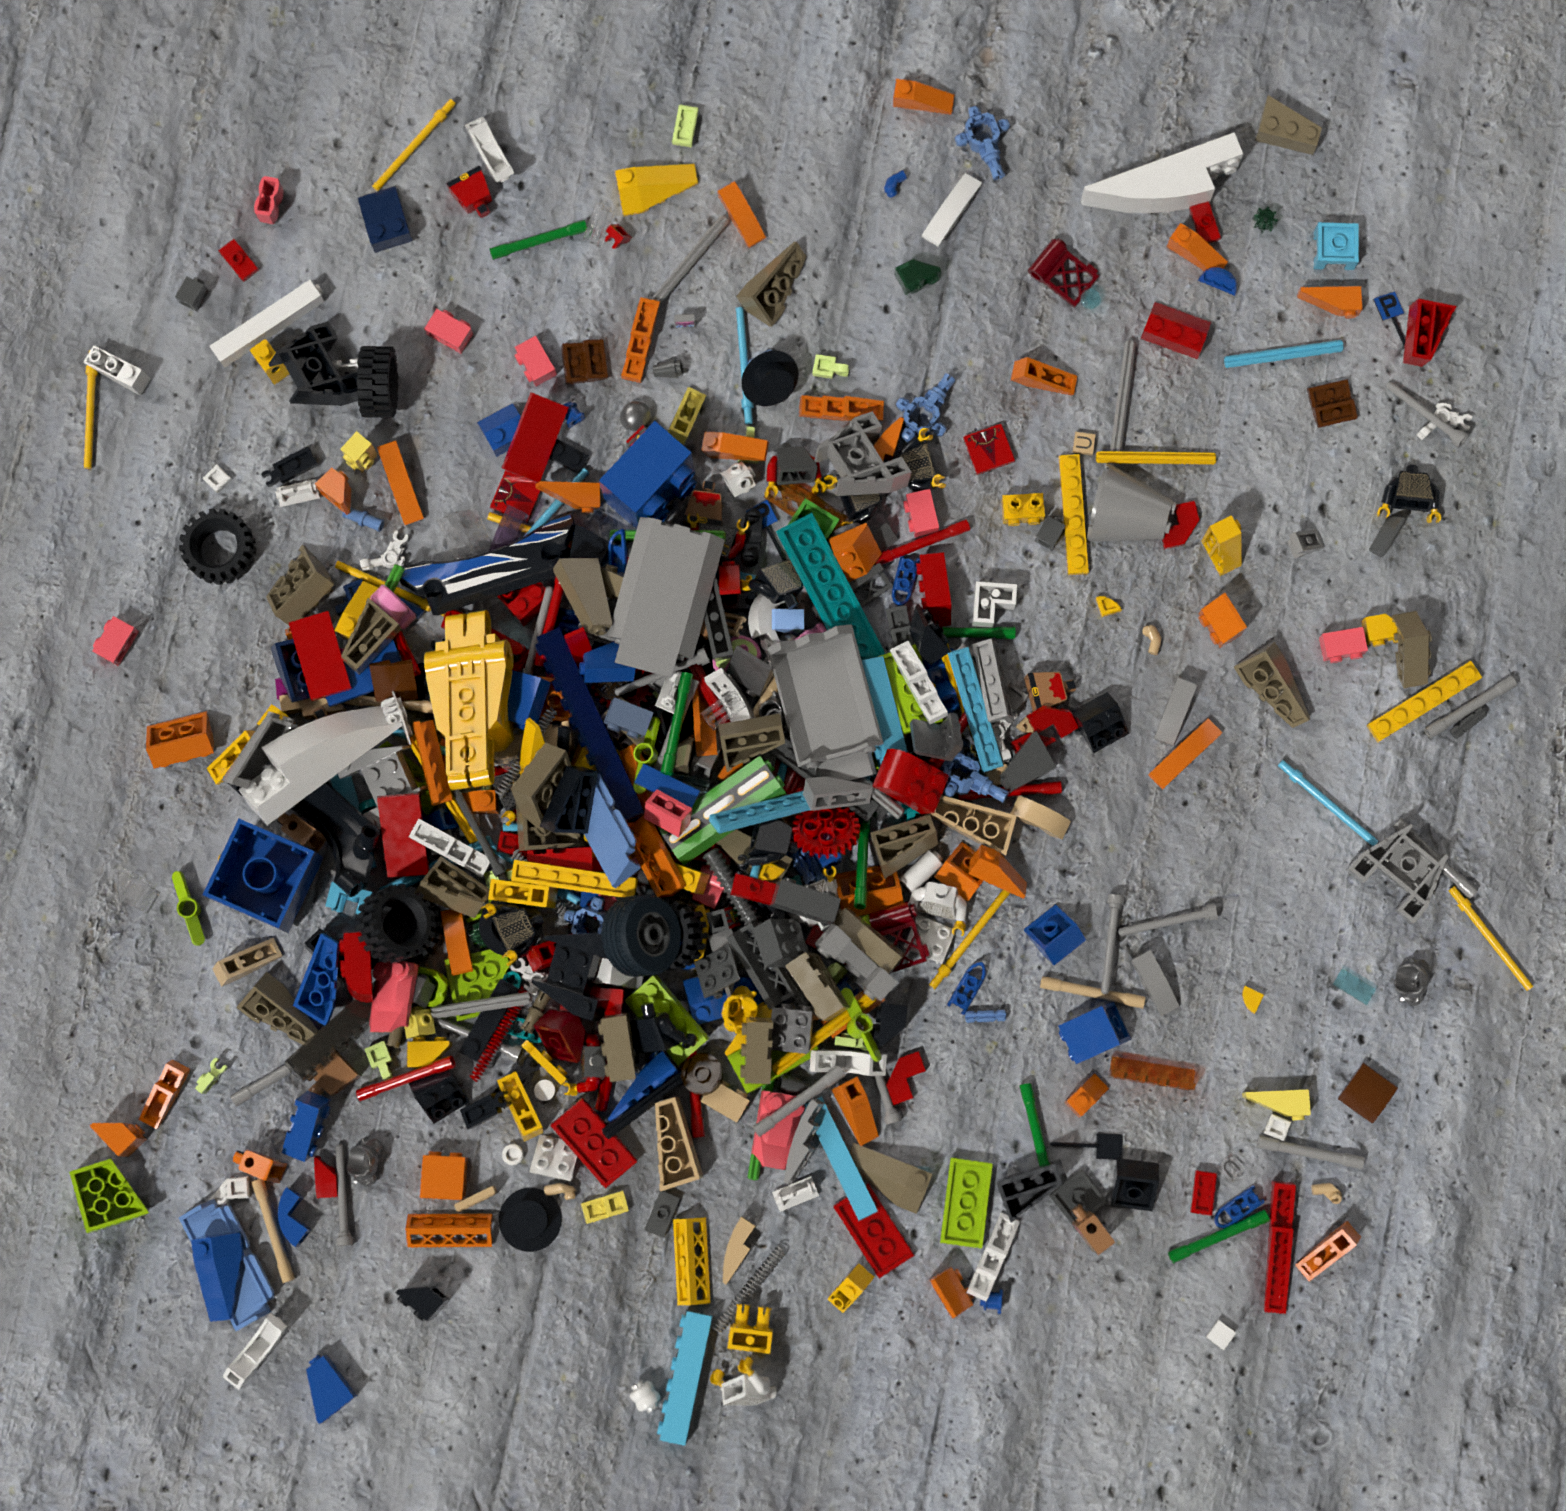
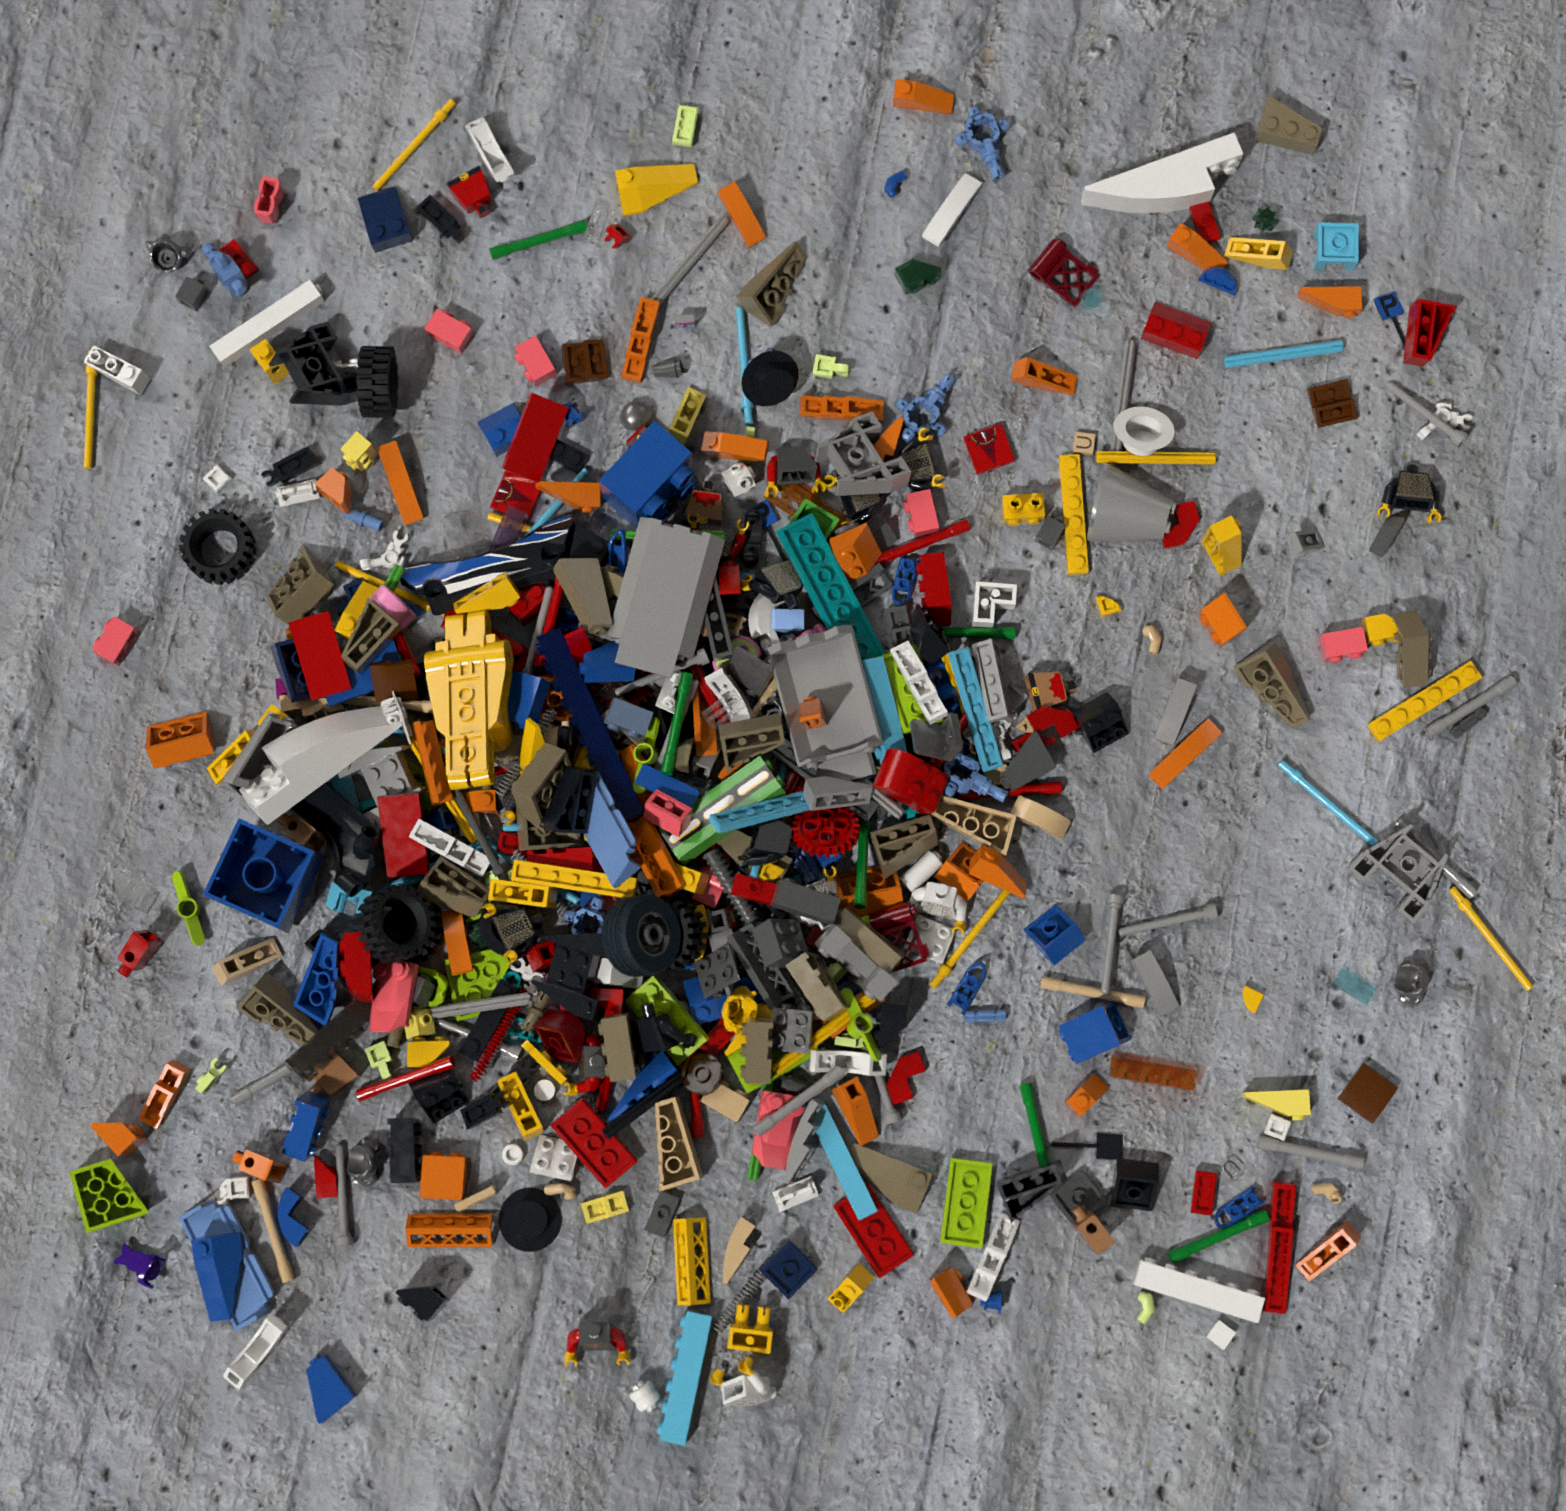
(138, 951): none -> red torso
(145, 1266): none -> dark purple hair
(161, 250): none -> flat silver hair
(226, 270): none -> medium blue piece
(405, 1150): none -> black wedge
(440, 218): none -> black hinge
(490, 596): none -> yellow slope
(596, 1337): none -> torso
(719, 1037): none -> red plate
(788, 1269): none -> dark blue tile
(812, 713): none -> orange slope
(1143, 430): none -> white hose
(1148, 1307): none -> yellowish green arm
(1198, 1291): none -> white brick
(1260, 252): none -> yellow slope

